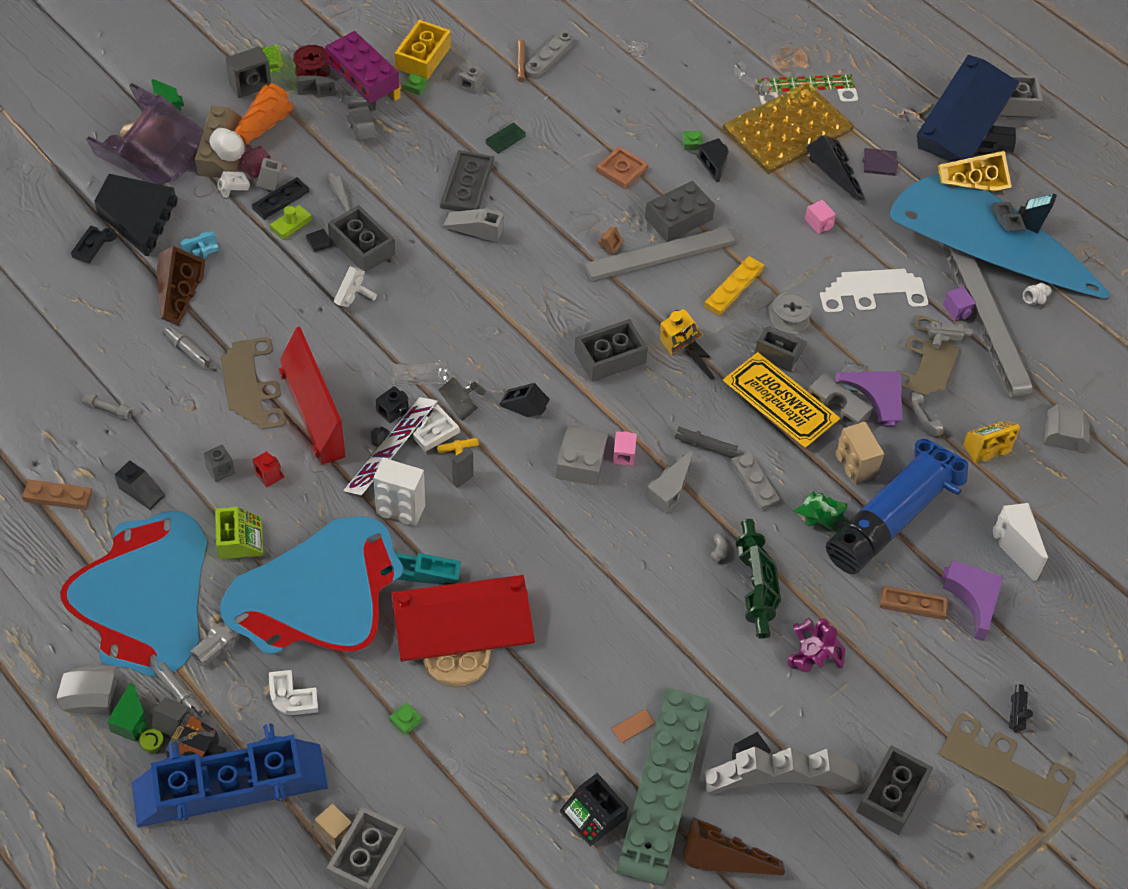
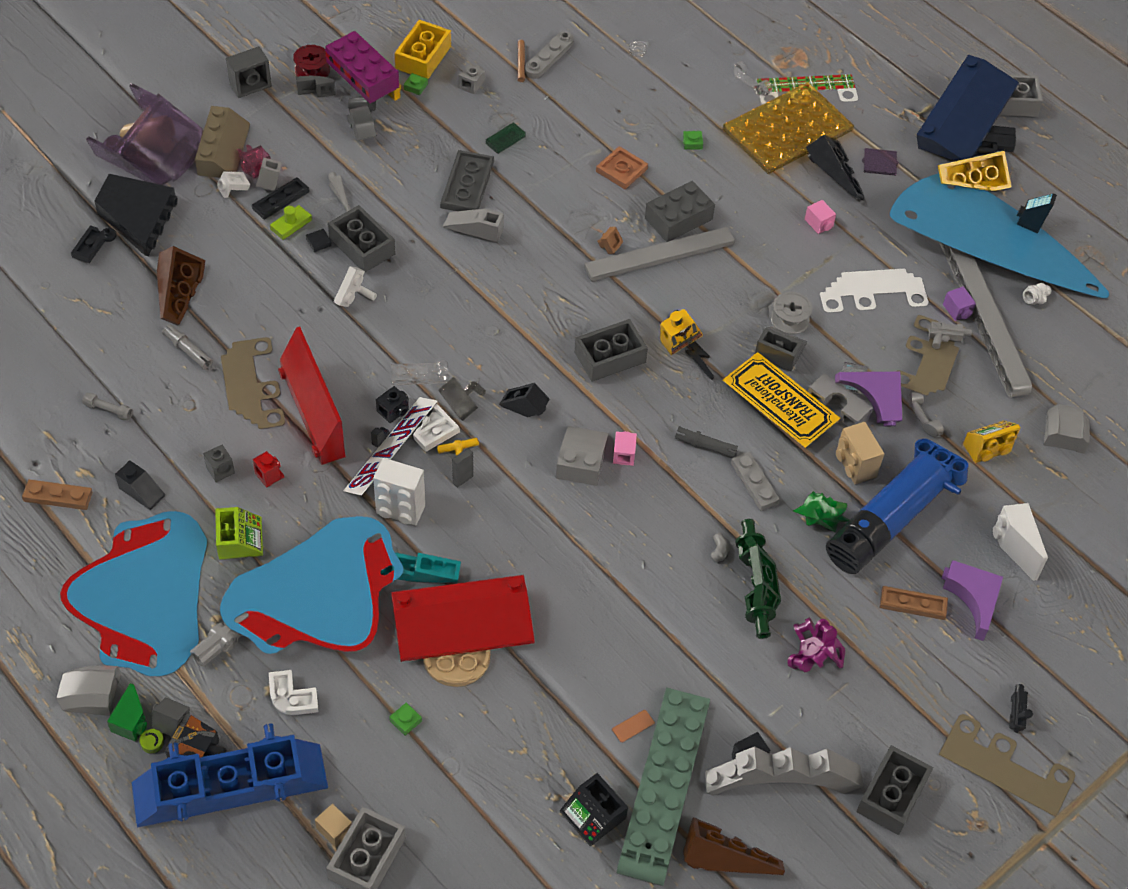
(168, 92): green slope -> none
(179, 691): light grey pin -> none
(201, 245): medium azure hips -> none
(227, 144): white hat -> none
(265, 111): orange cone -> none
(274, 57): clear neon green slope -> none
(667, 489): light grey slope -> none
(714, 157): black slope -> none
(734, 285): yellow plate -> none
(1007, 218): dark grey slope -> none

